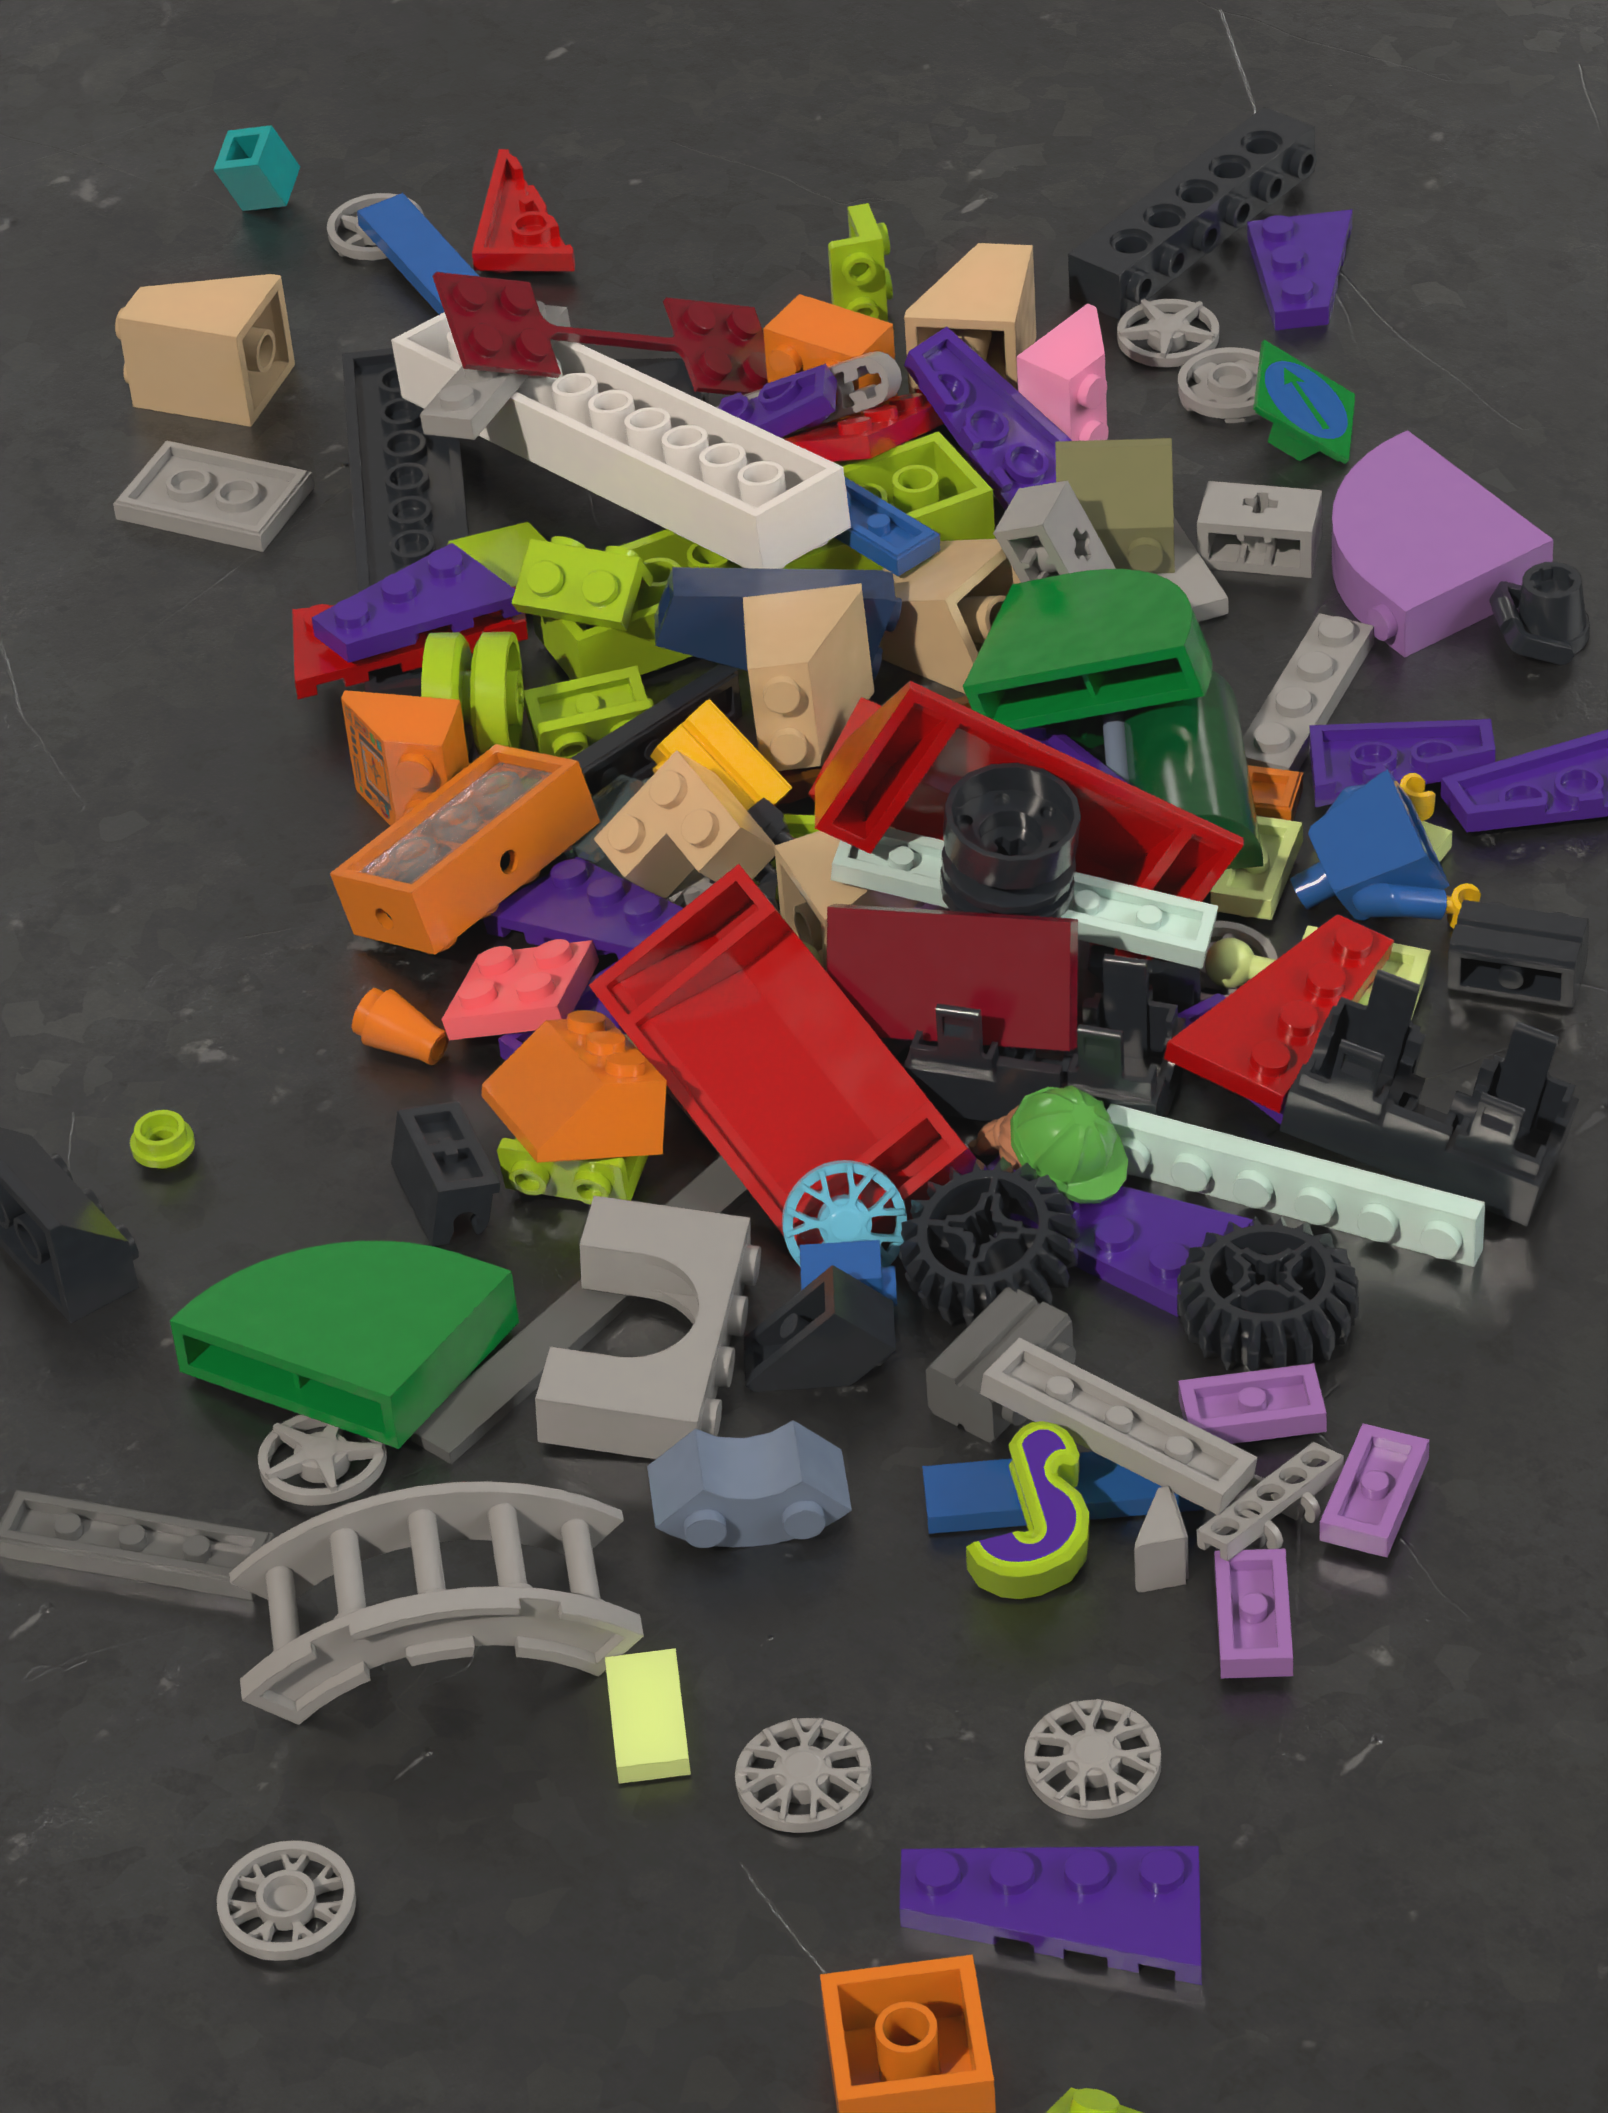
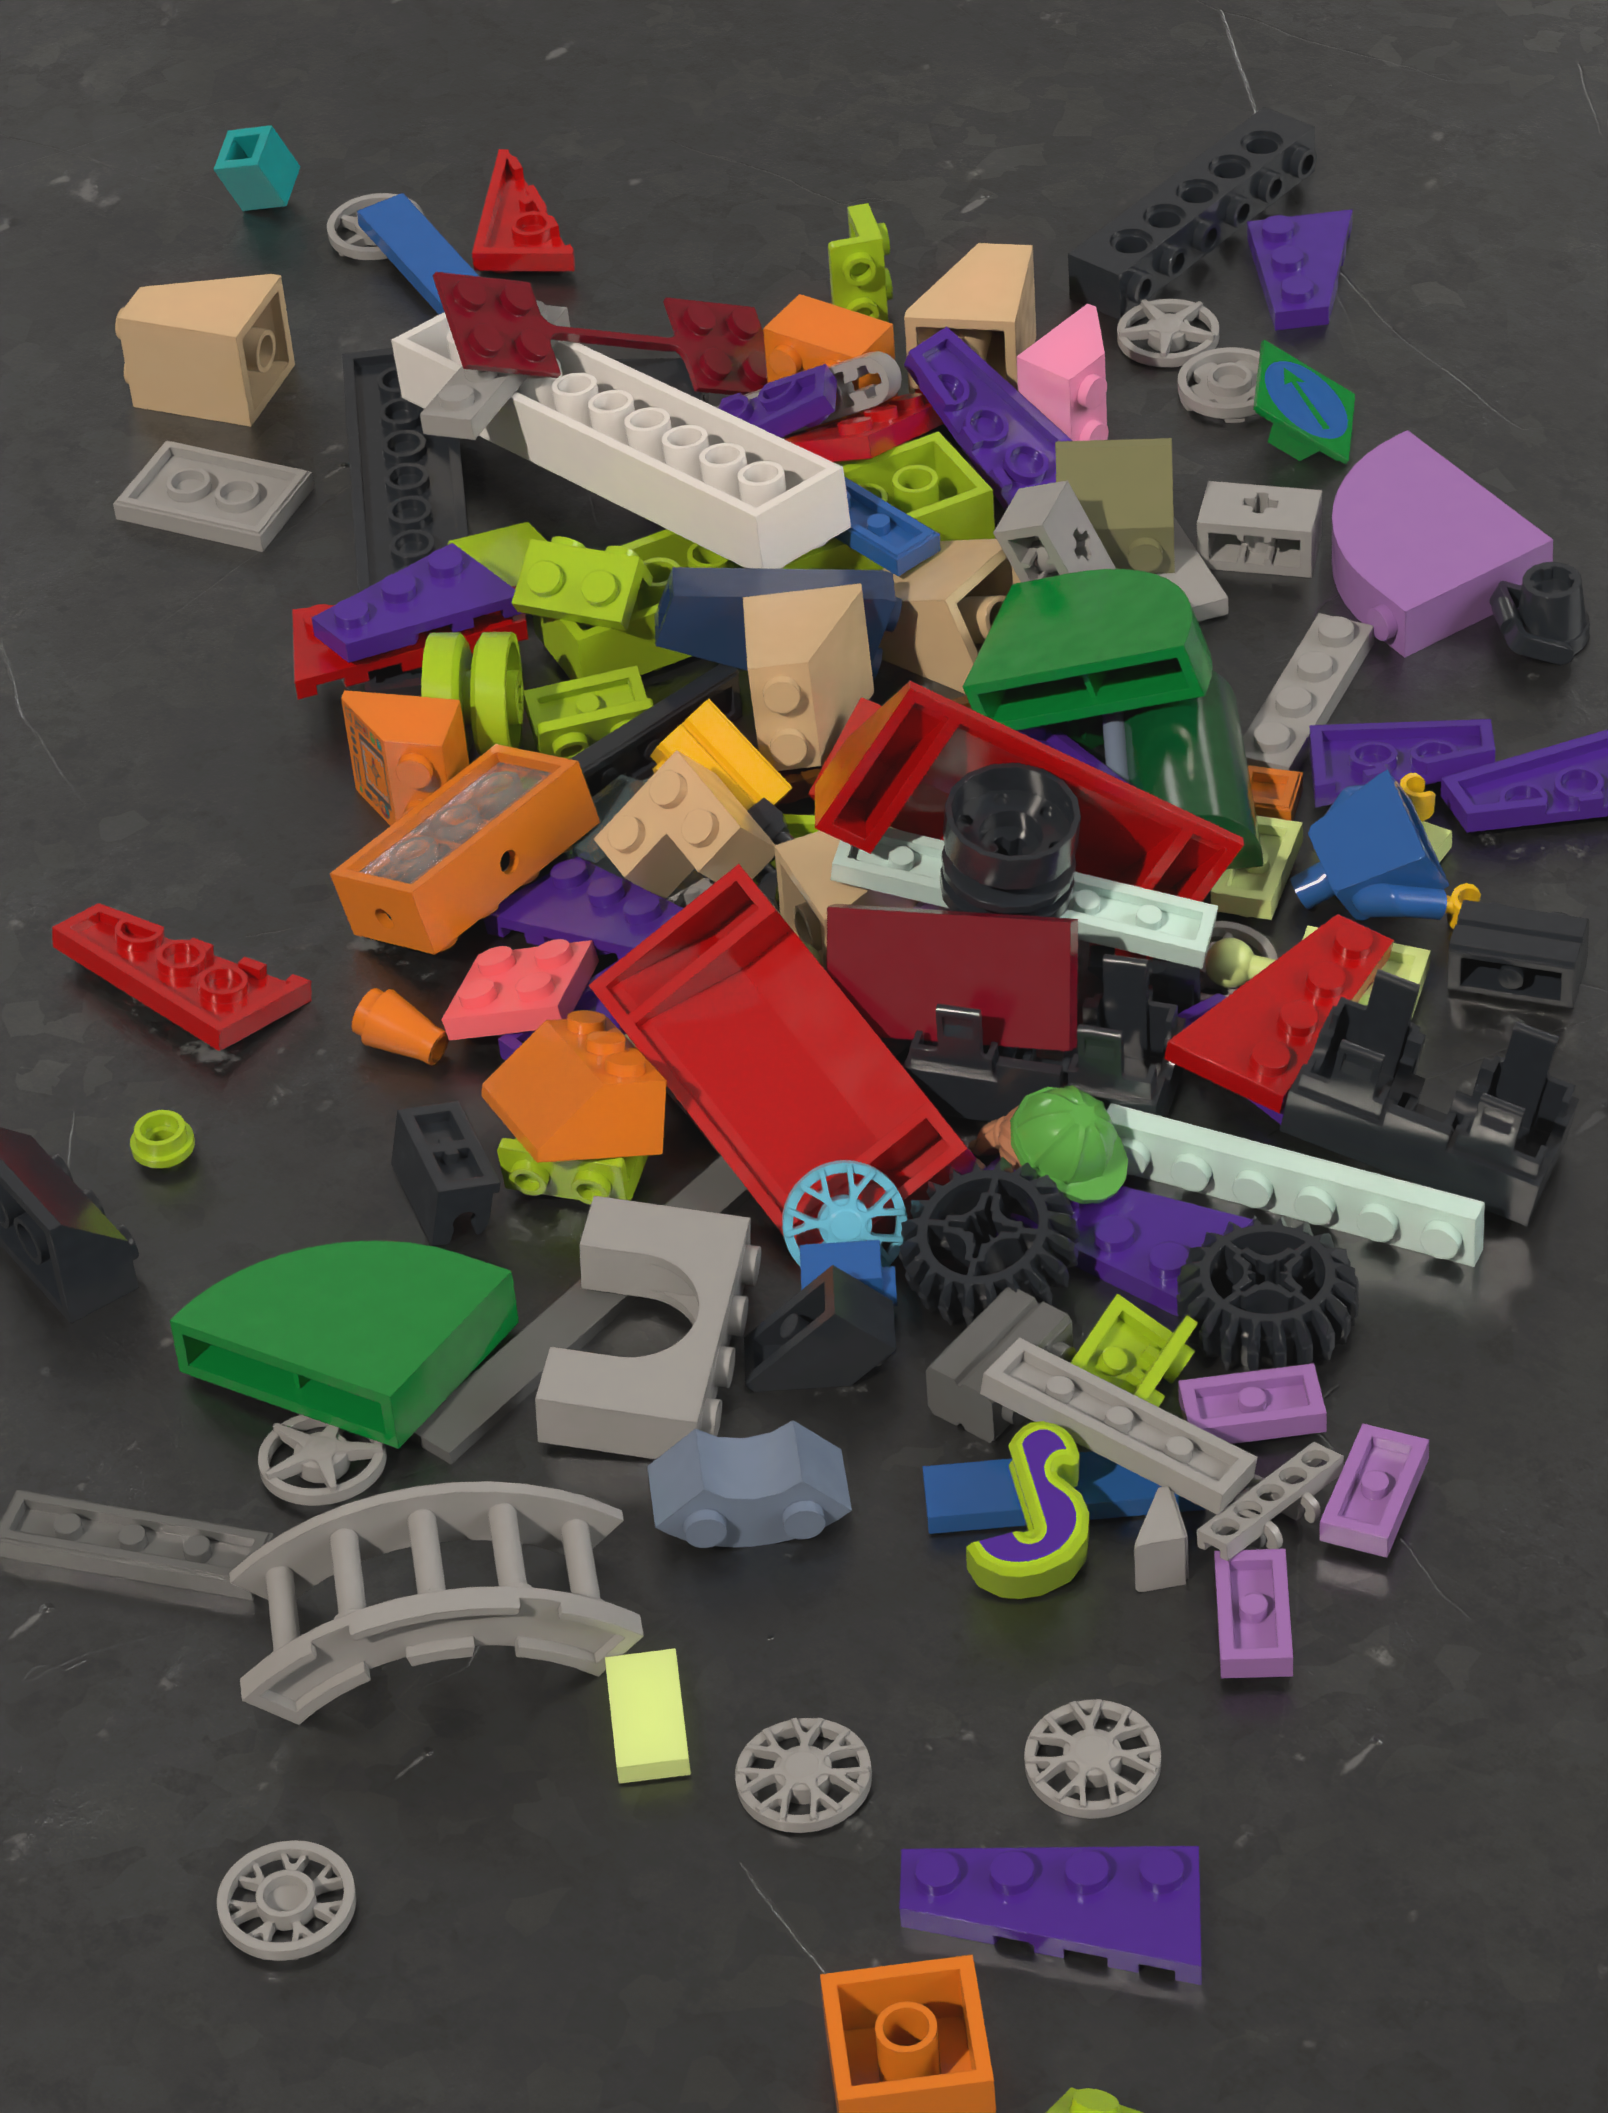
(179, 977): none -> red wing
(1135, 1350): none -> lime bracket

